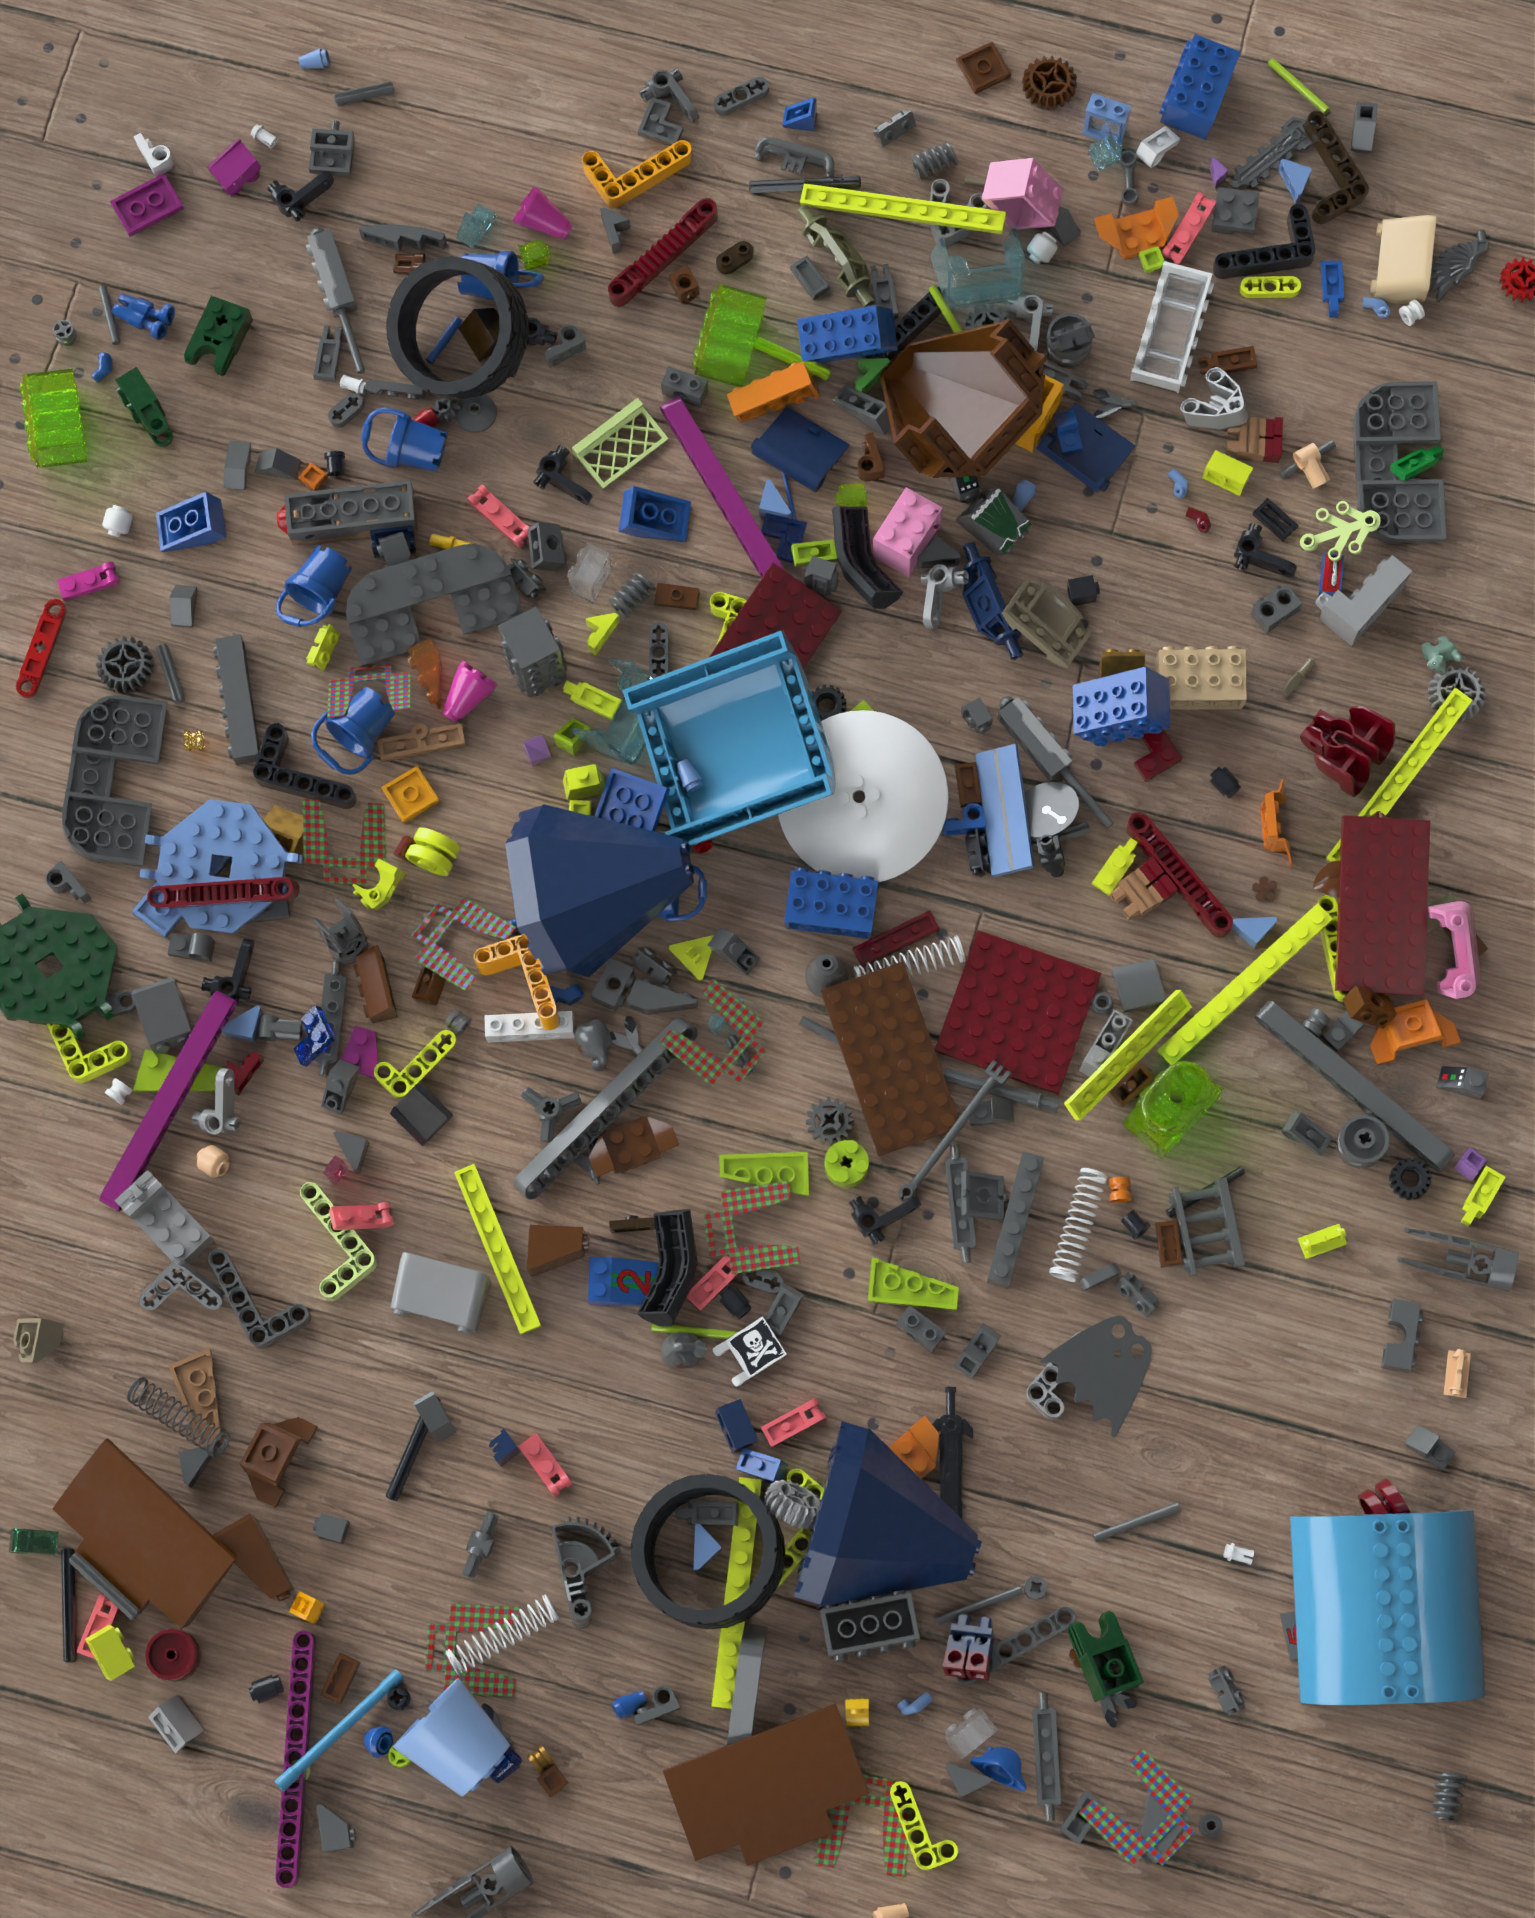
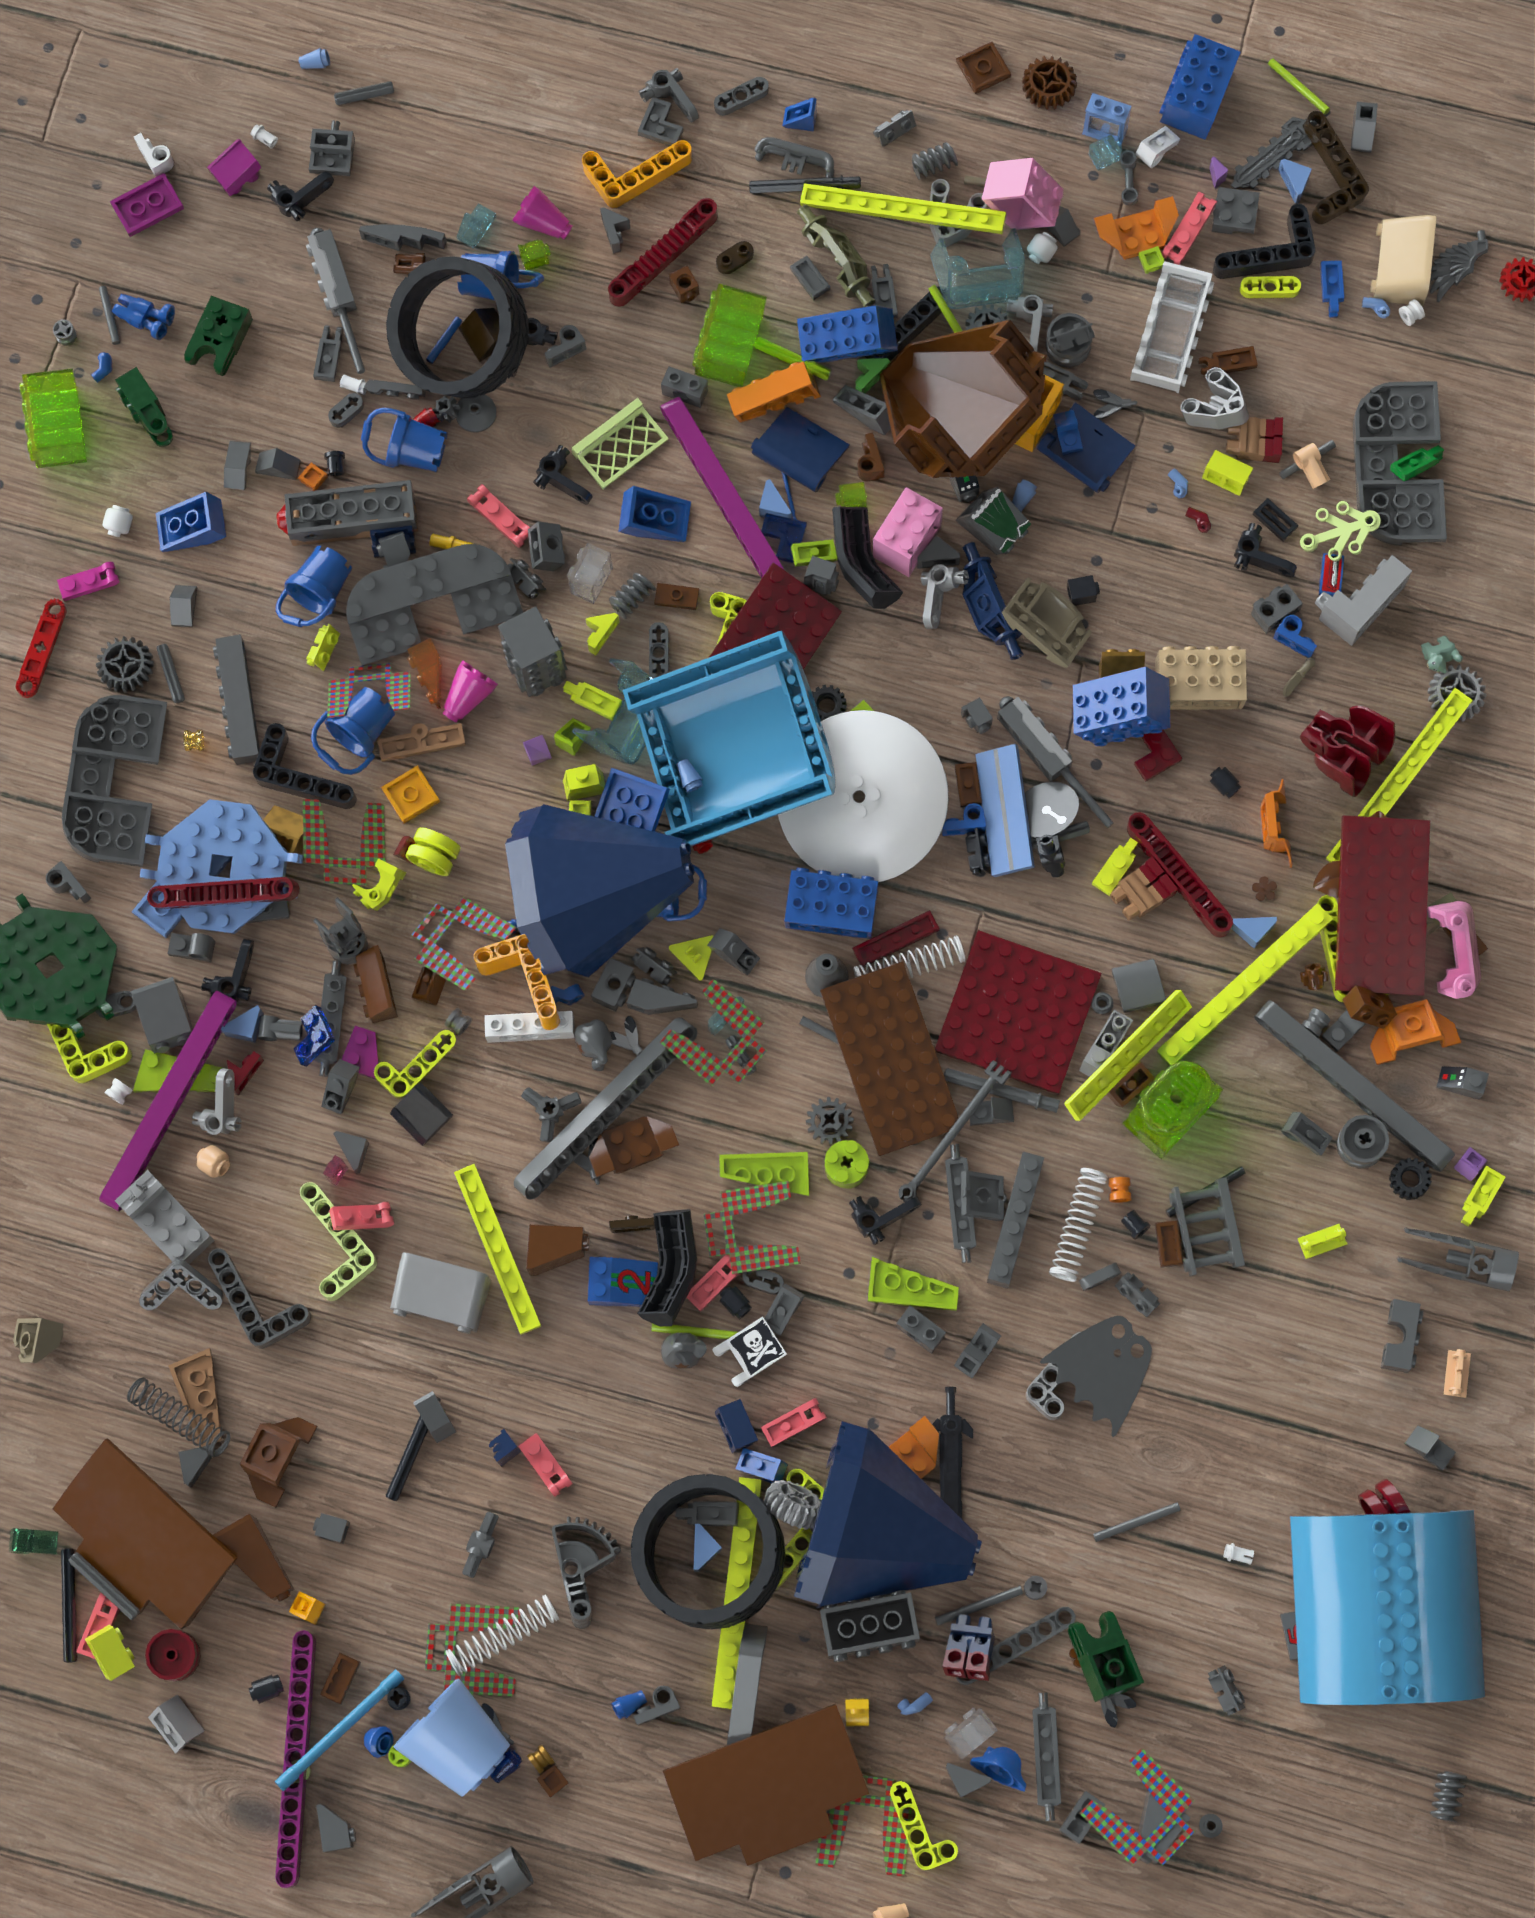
(1292, 639): none -> blue plate
(1314, 976): none -> reddish brown gear

